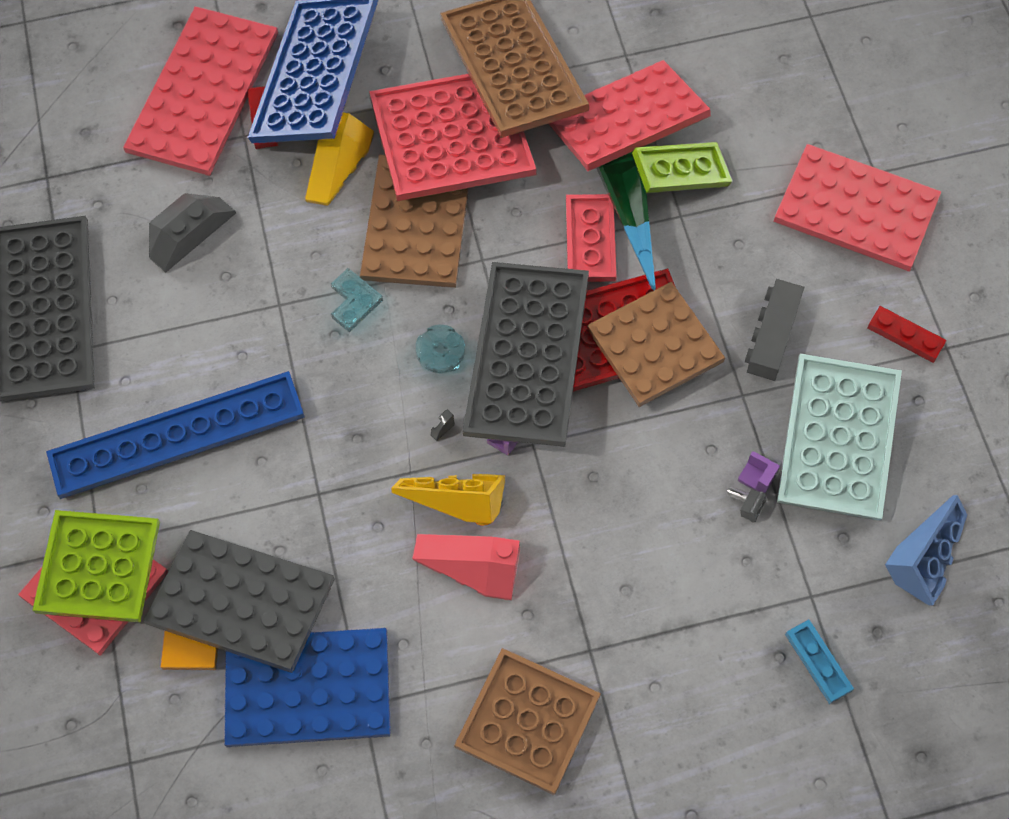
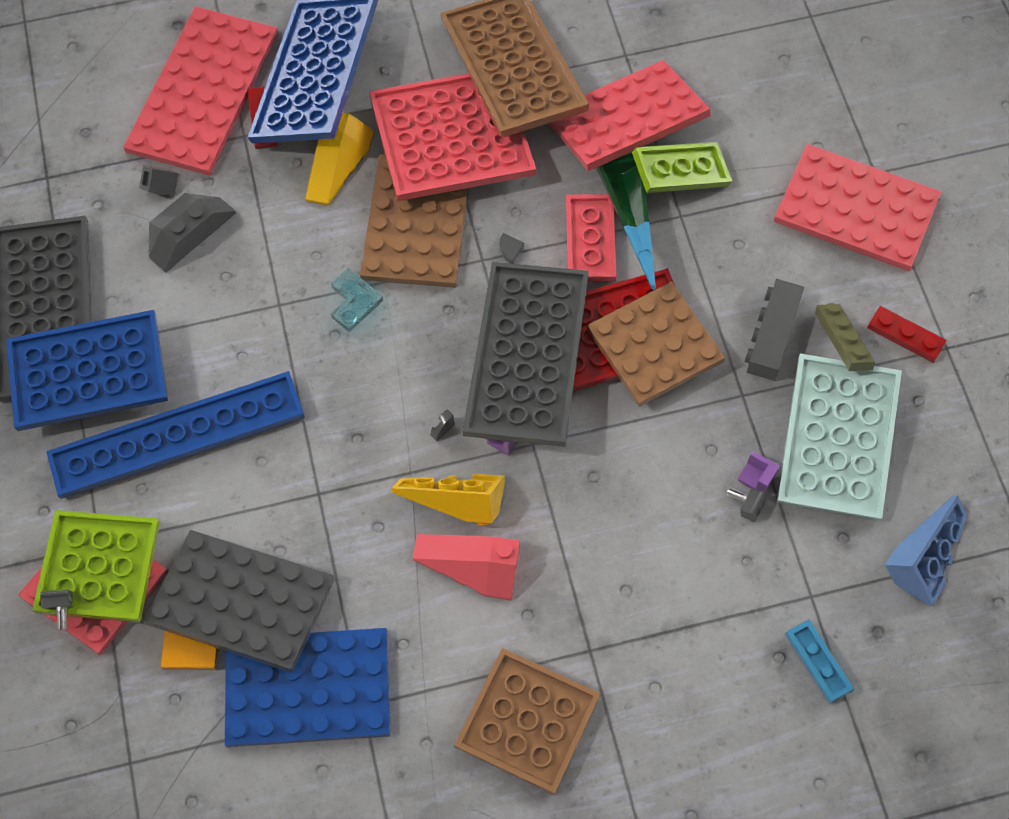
(60, 601): none -> dark grey piece
(85, 370): none -> blue plate
(158, 180): none -> dark grey panel
(440, 362): clear light blue plate -> none
(510, 247): none -> dark grey tile
(844, 337): none -> olive plate

